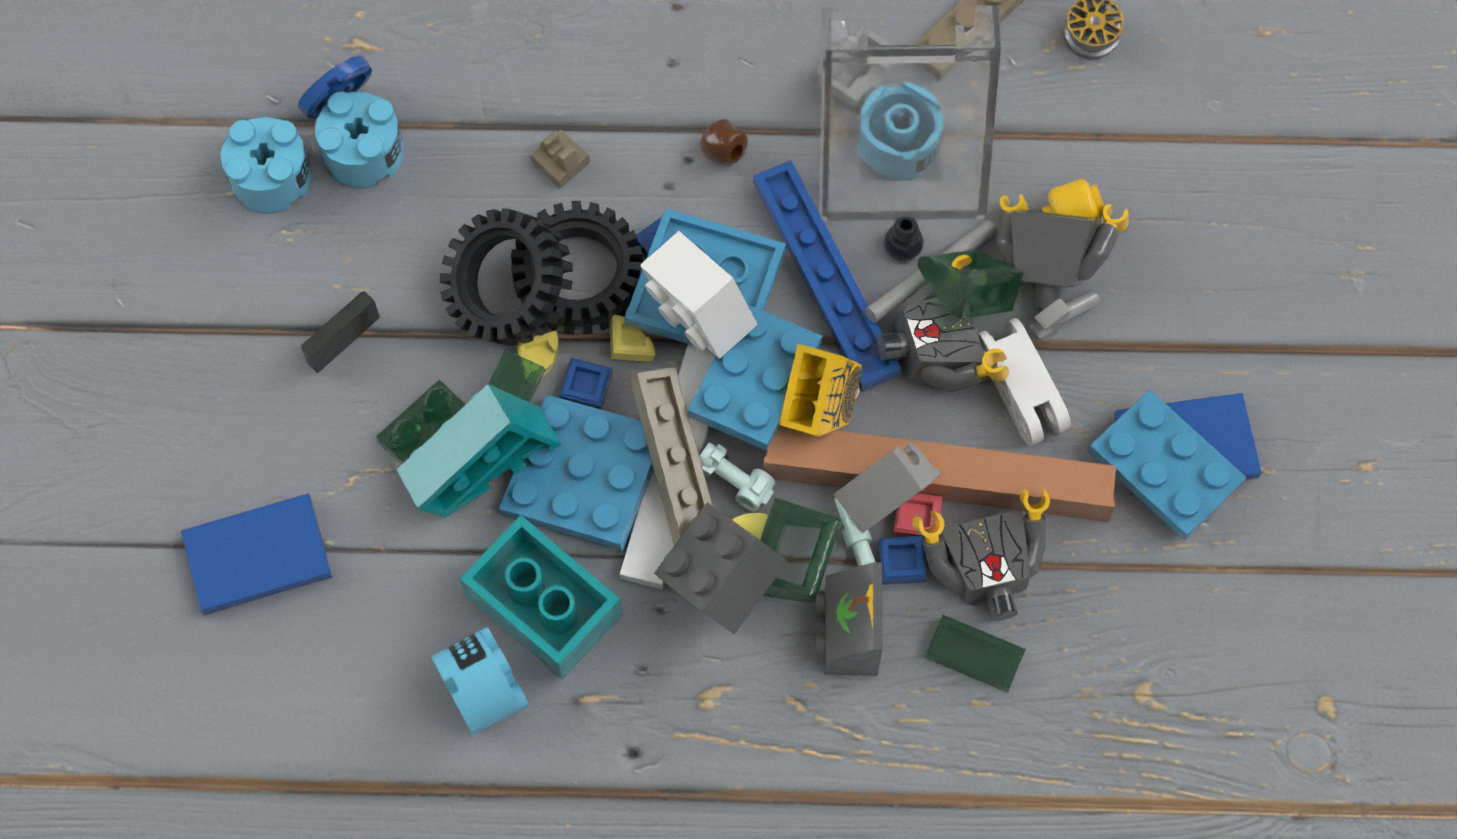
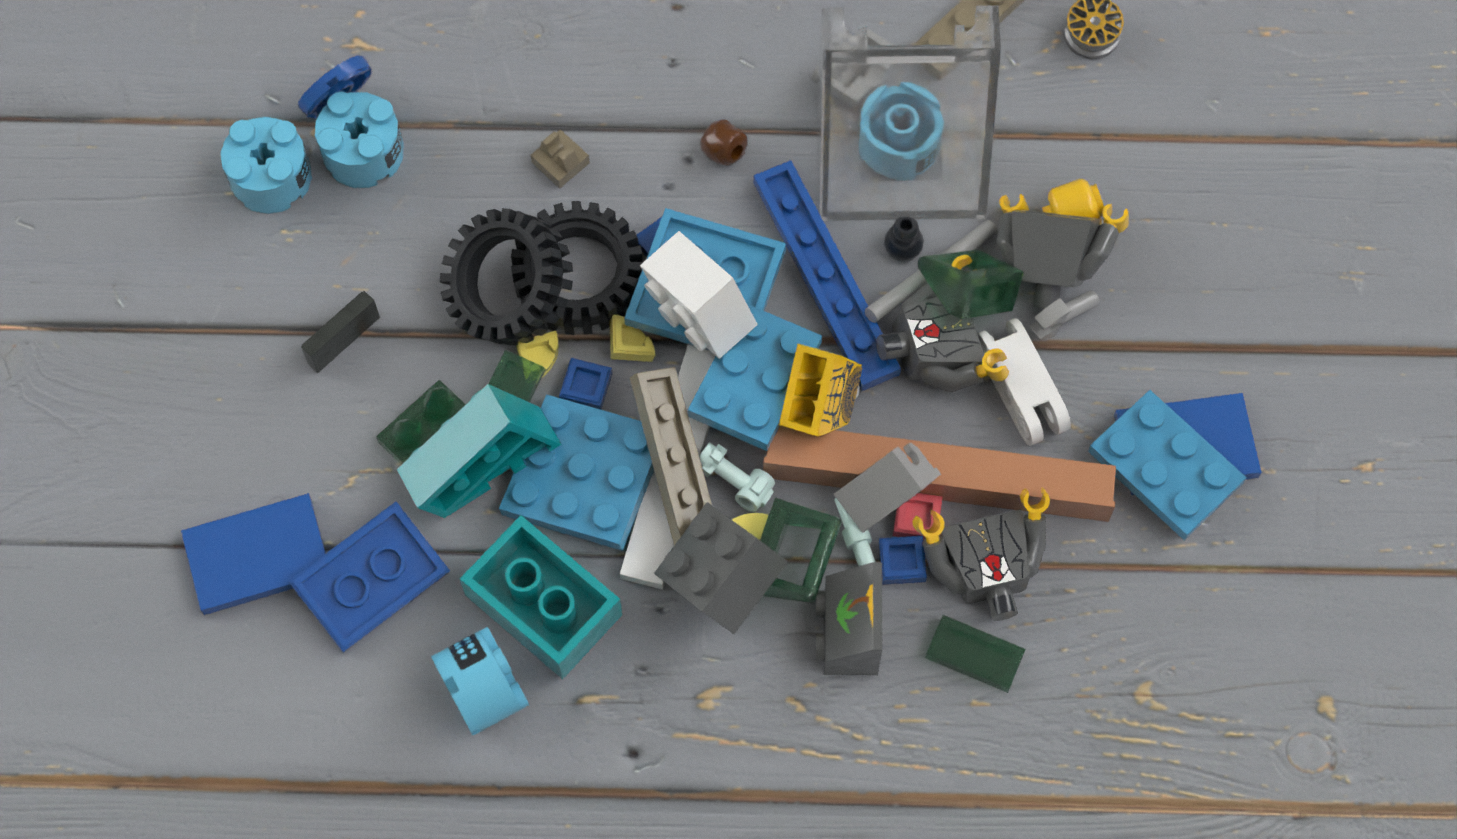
(369, 576): none -> blue tile

